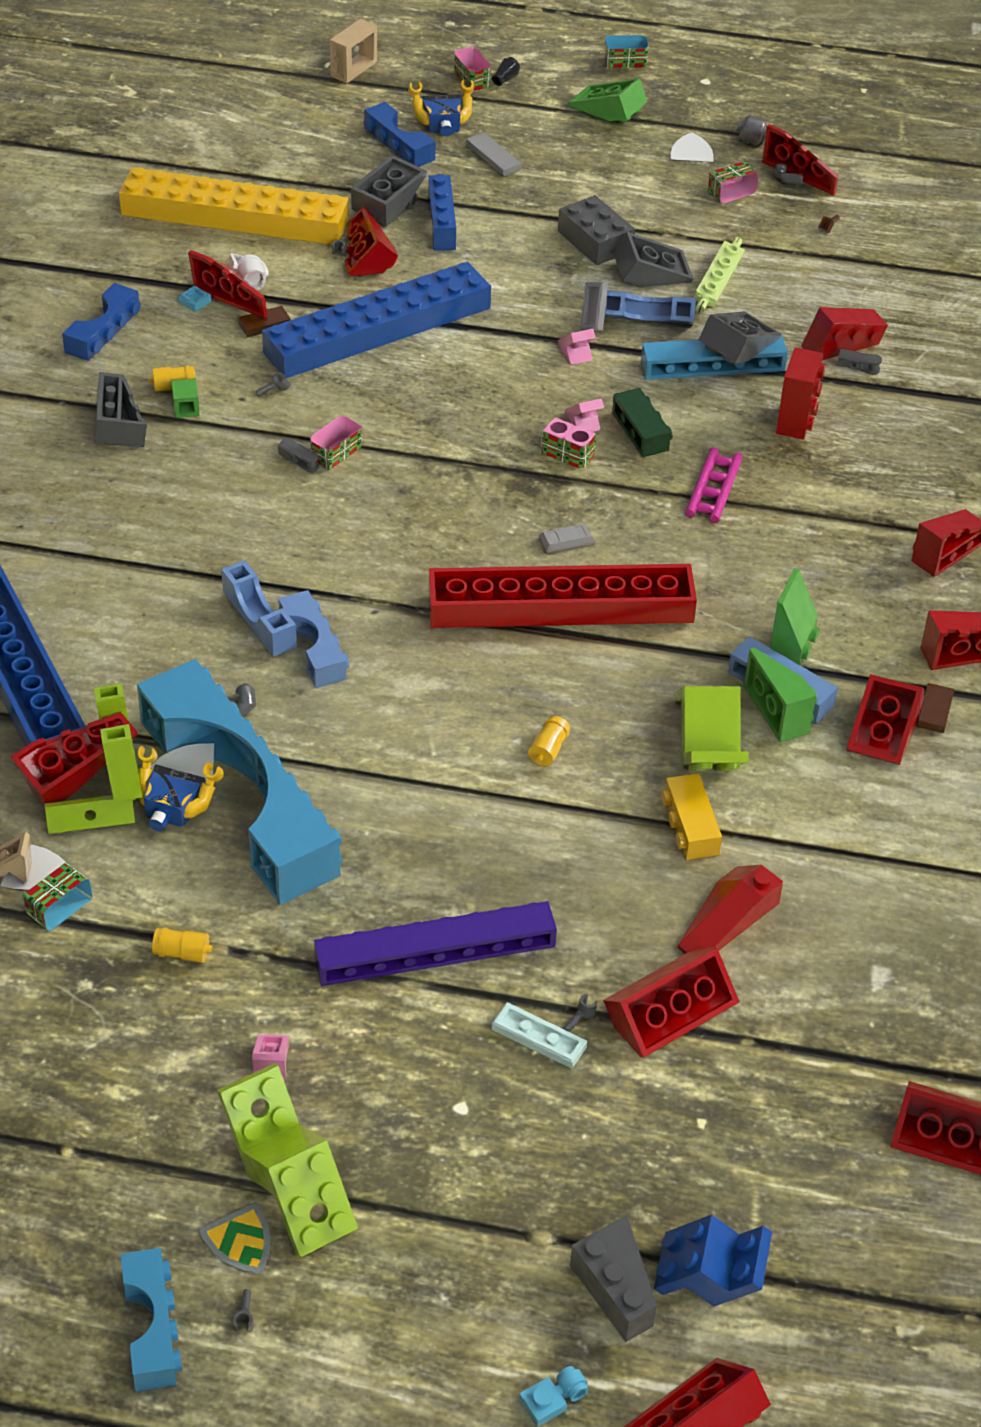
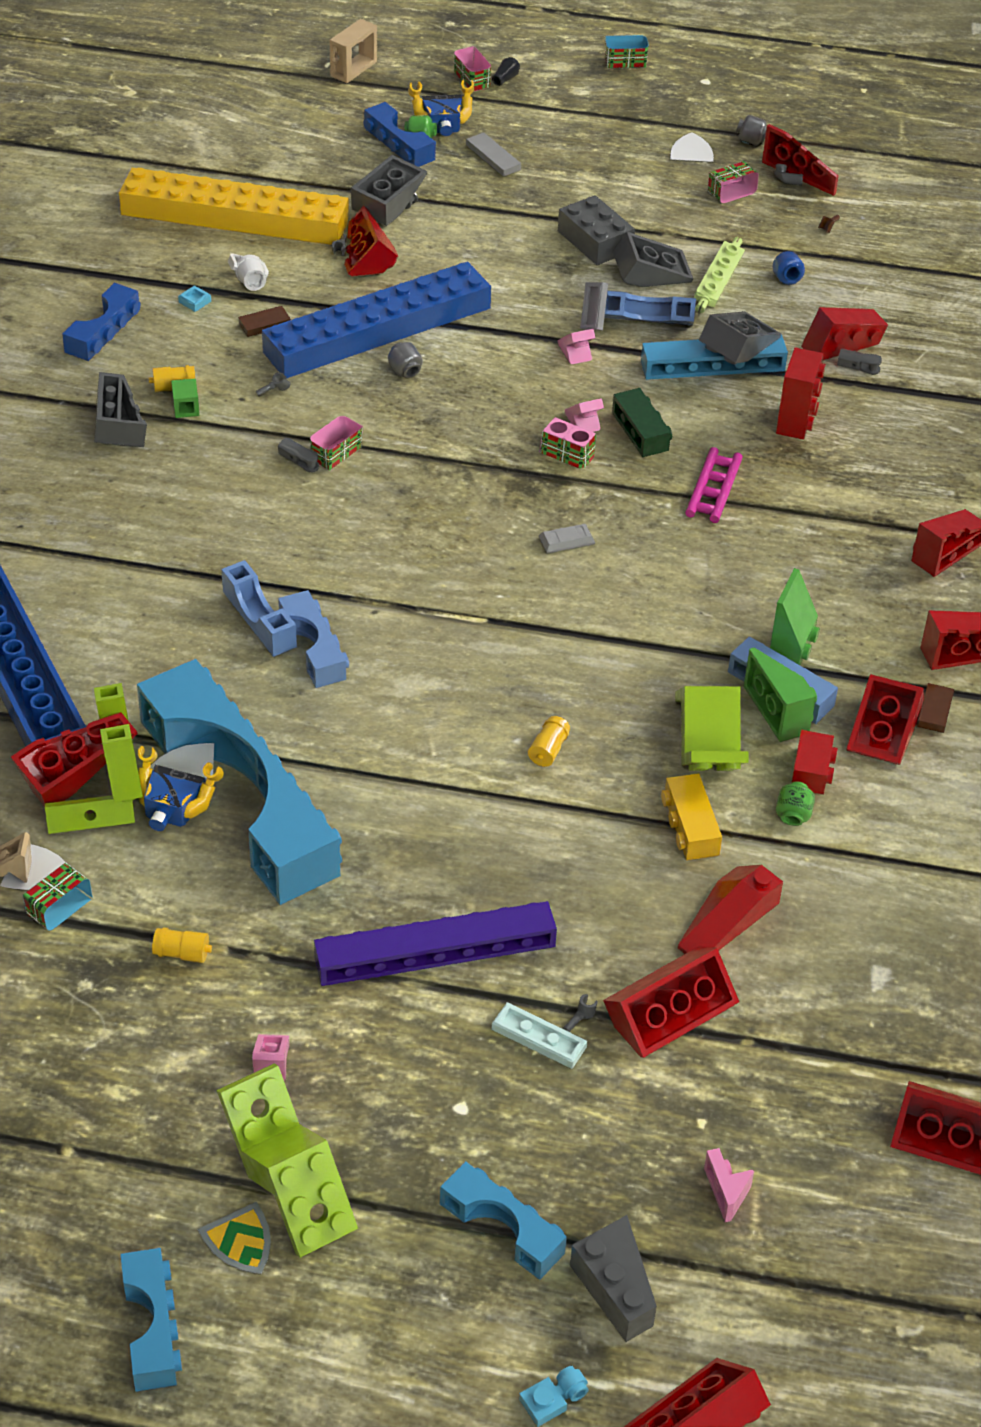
(225, 284): red wedge -> none
(244, 1313): dark grey hand -> none
(246, 697): dark grey arm -> none
(405, 359): none -> flat silver head
(421, 123): none -> bright green head
(442, 212): blue arch -> none
(473, 1195): none -> dark azure arch
(561, 595): red brick -> none
(611, 100): bright green slope -> none
(713, 1260): blue bracket -> none
(727, 1187): none -> bright pink slope
(788, 268): none -> blue head
(795, 803): none -> bright green head
(813, 760): none -> red brick

